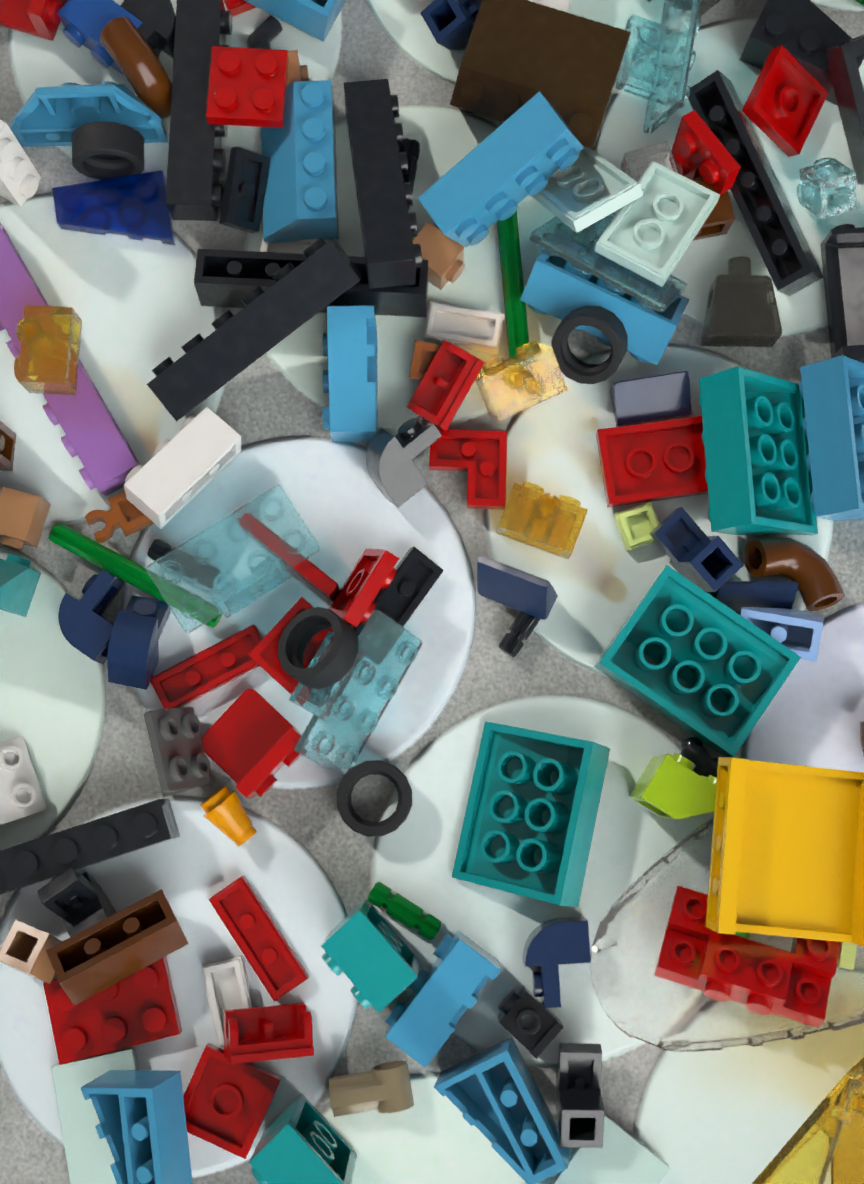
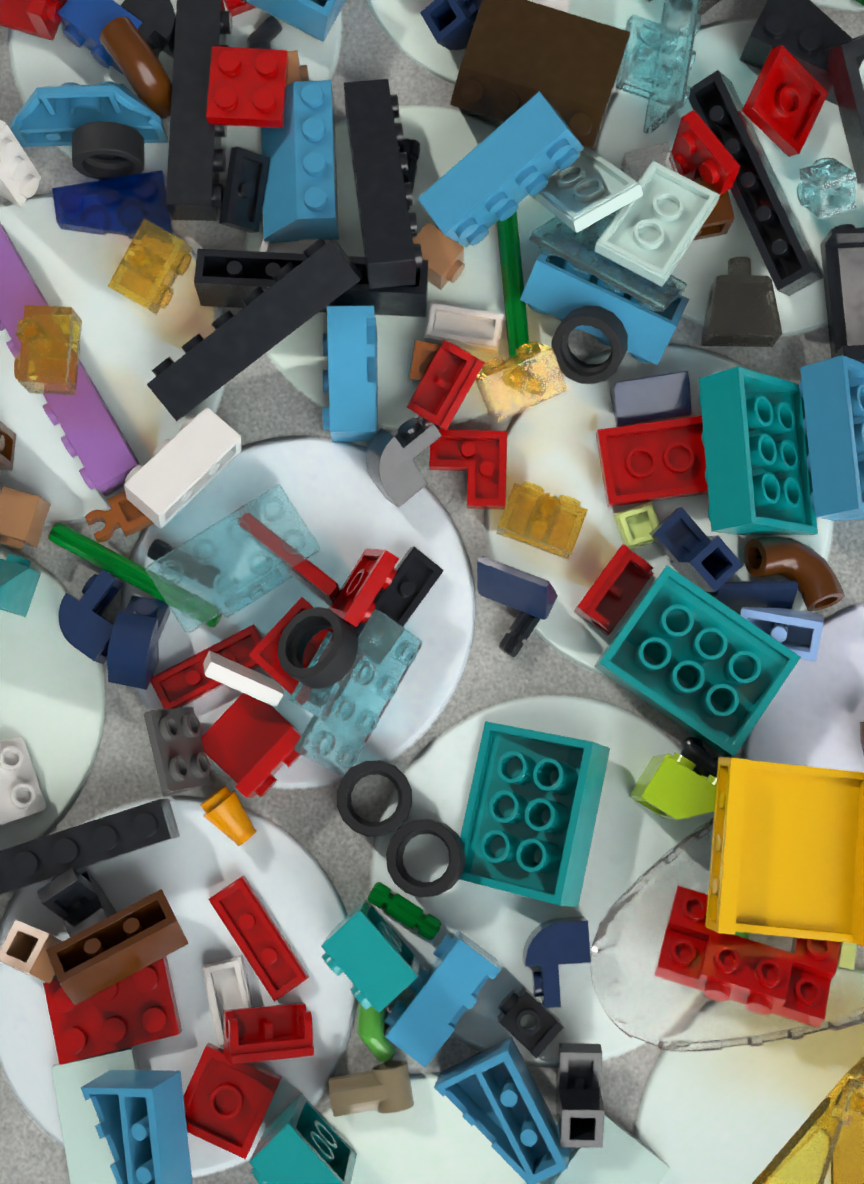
(151, 267): none -> clear yellow brick
(242, 679): none -> white tile
(371, 1031): none -> bright green arm
(396, 867): none -> black tyre
(614, 590): none -> red hinge

